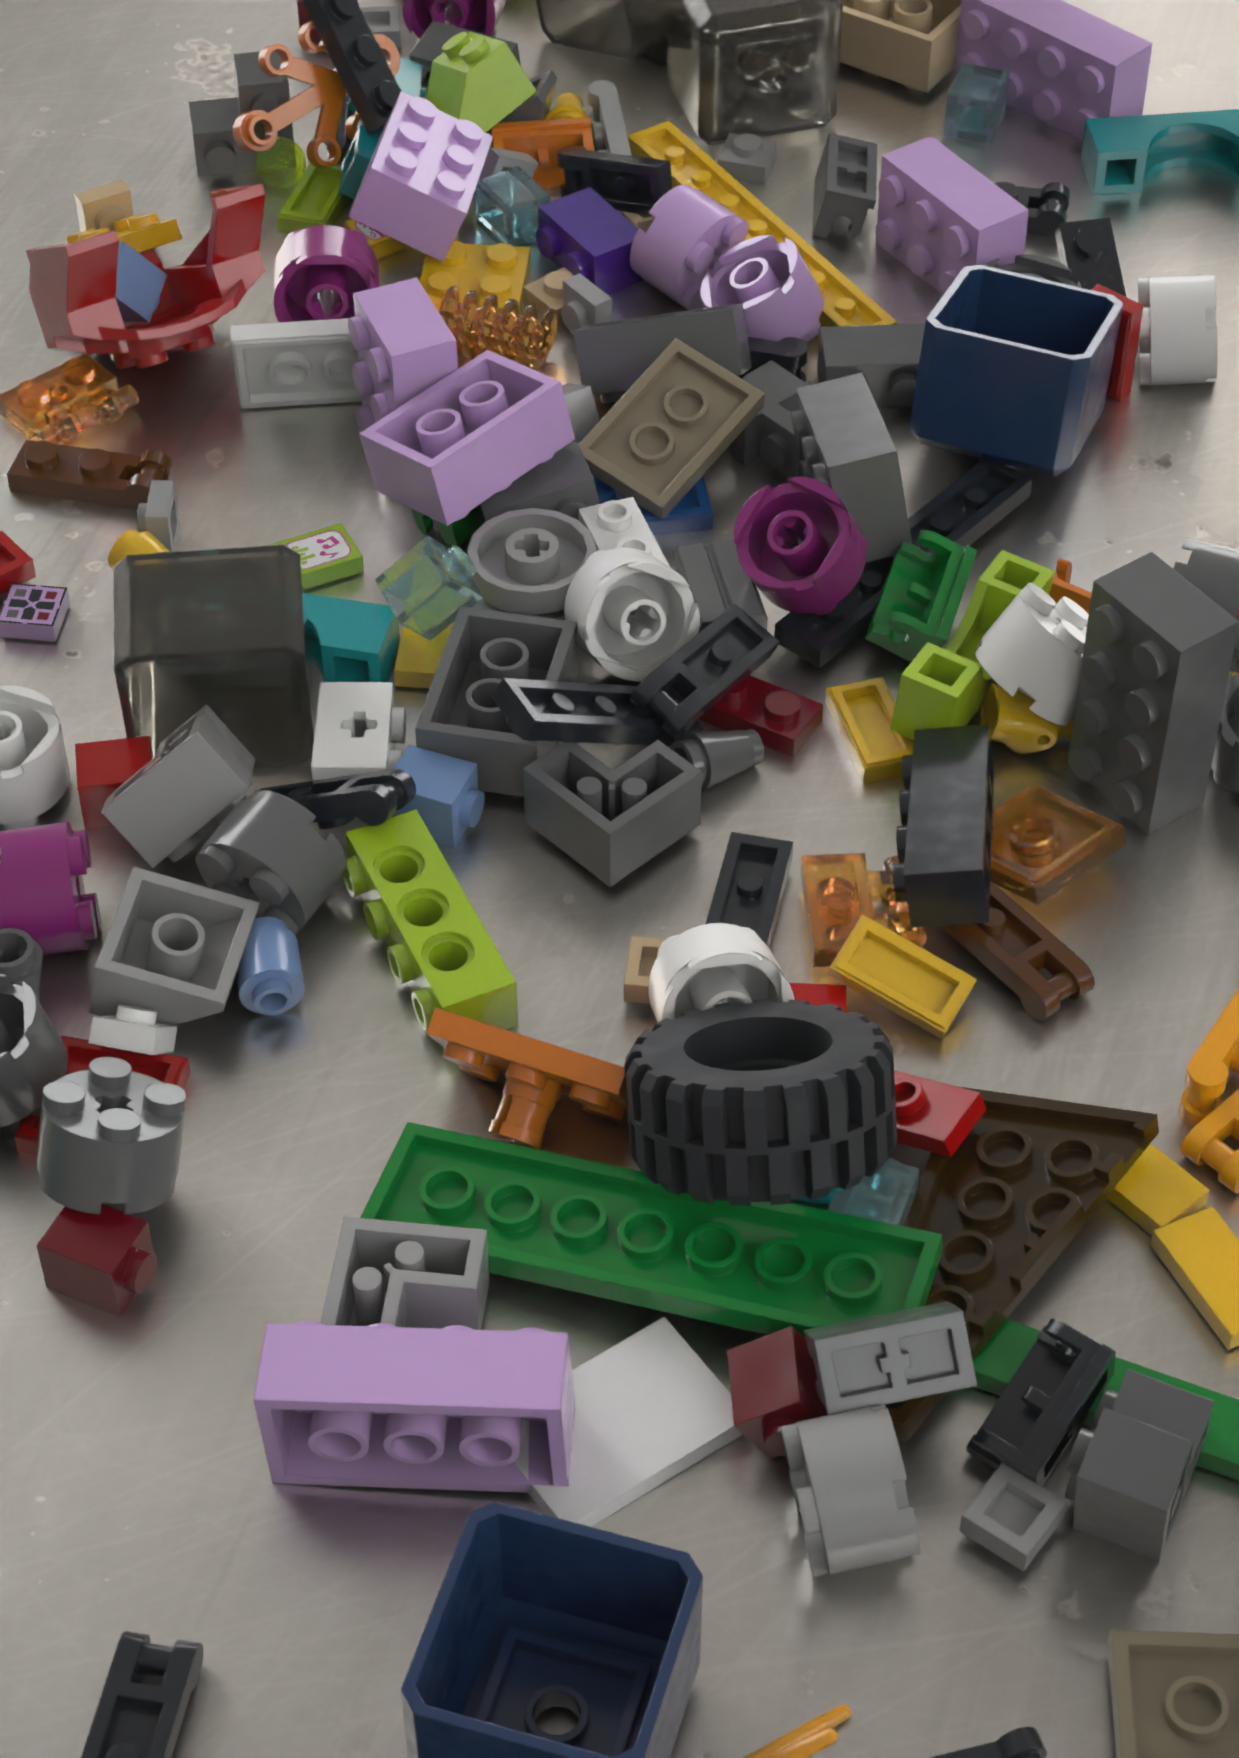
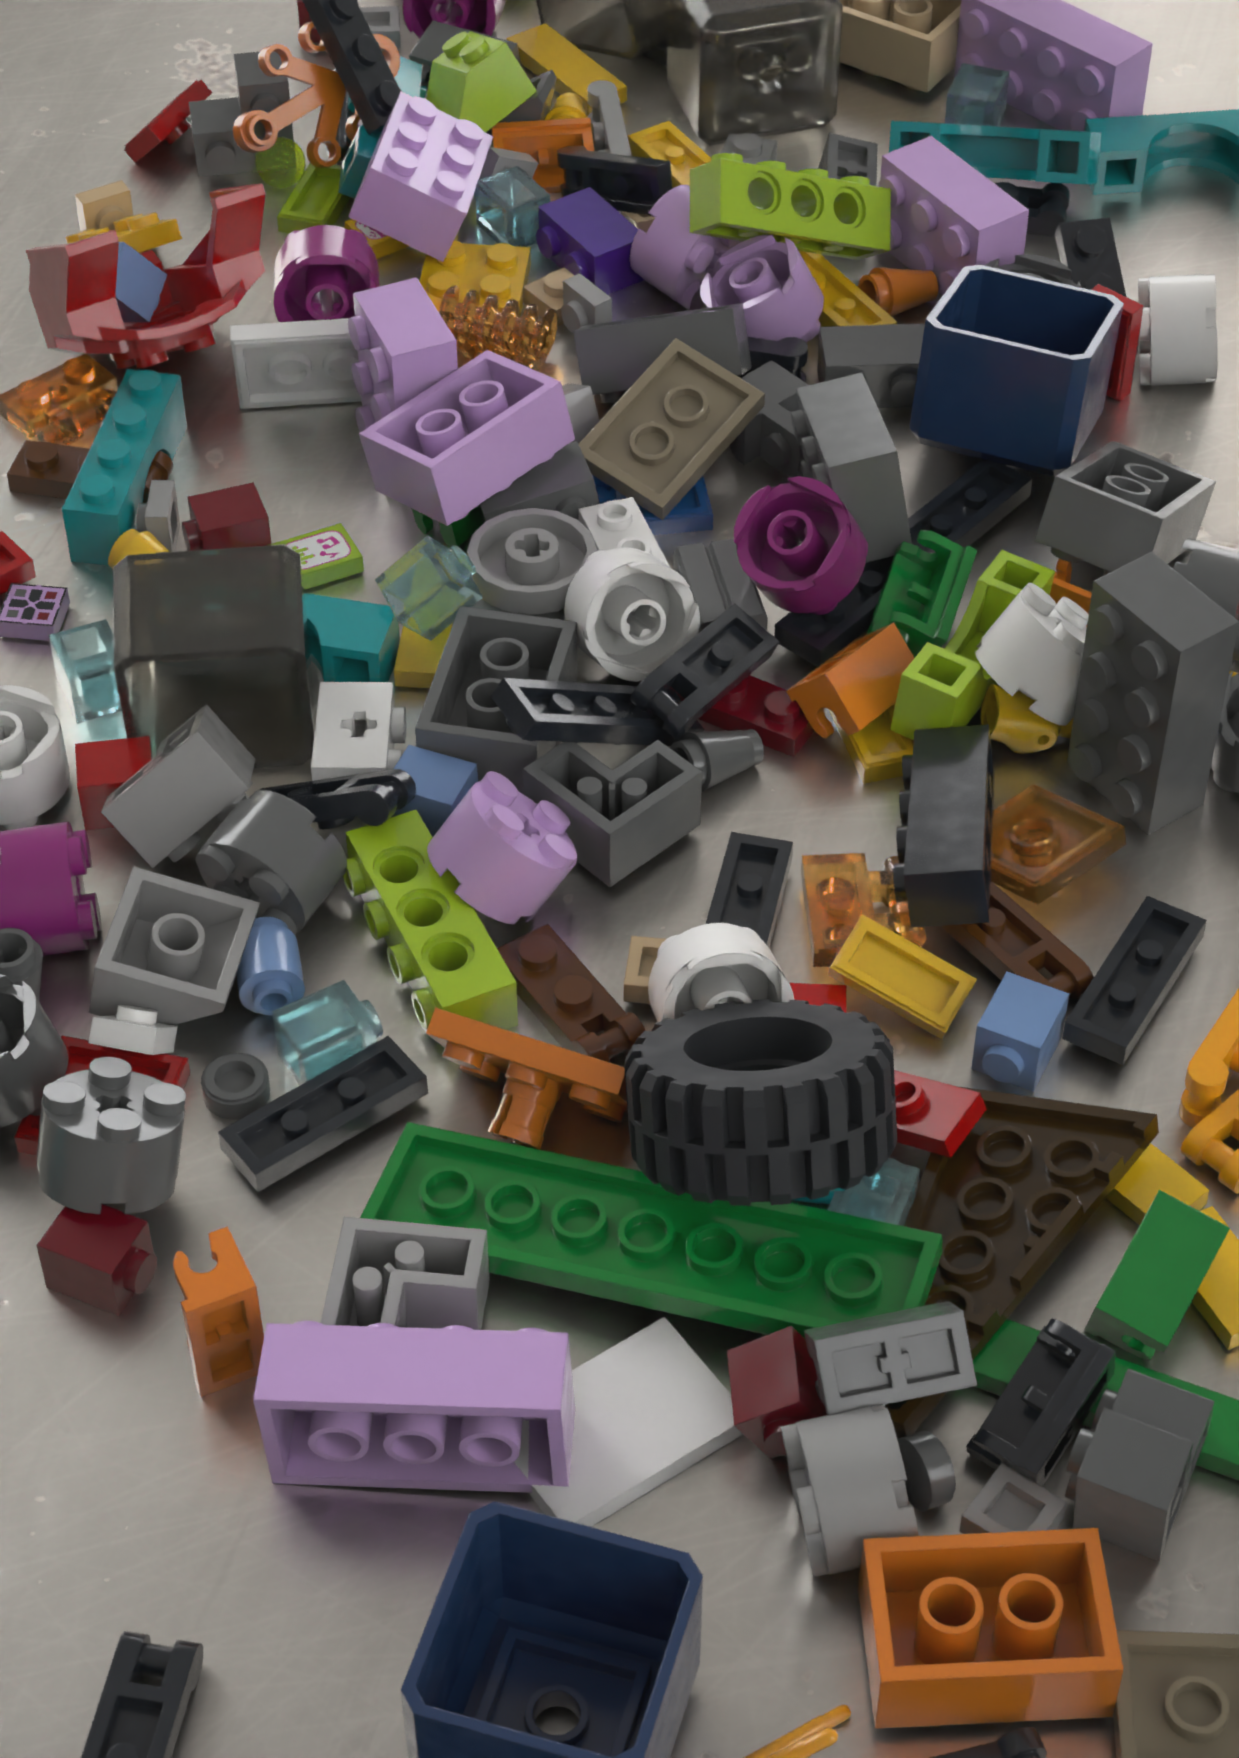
(86, 670): none -> clear light blue brick
(111, 483): none -> teal arch
(169, 123): none -> red plate
(221, 1316): none -> orange hinge
(227, 519): none -> dark red brick
(235, 1085): none -> dark grey tile
(322, 1113): none -> black plate
(324, 1030): none -> clear light blue brick
(504, 849): none -> lavender brick
(547, 50): none -> yellow tile
(568, 996): none -> reddish brown plate
(805, 206): none -> lime brick
(854, 682): none -> orange hinge
(899, 288): none -> orange cone
(927, 1470): none -> dark grey tile
(988, 1628): none -> orange brick
(1012, 151): none -> teal arch
(1019, 1031): none -> medium blue brick
(1122, 508): none -> dark grey brick
(1134, 980): none -> black plate
(1157, 1277): none -> green hinge

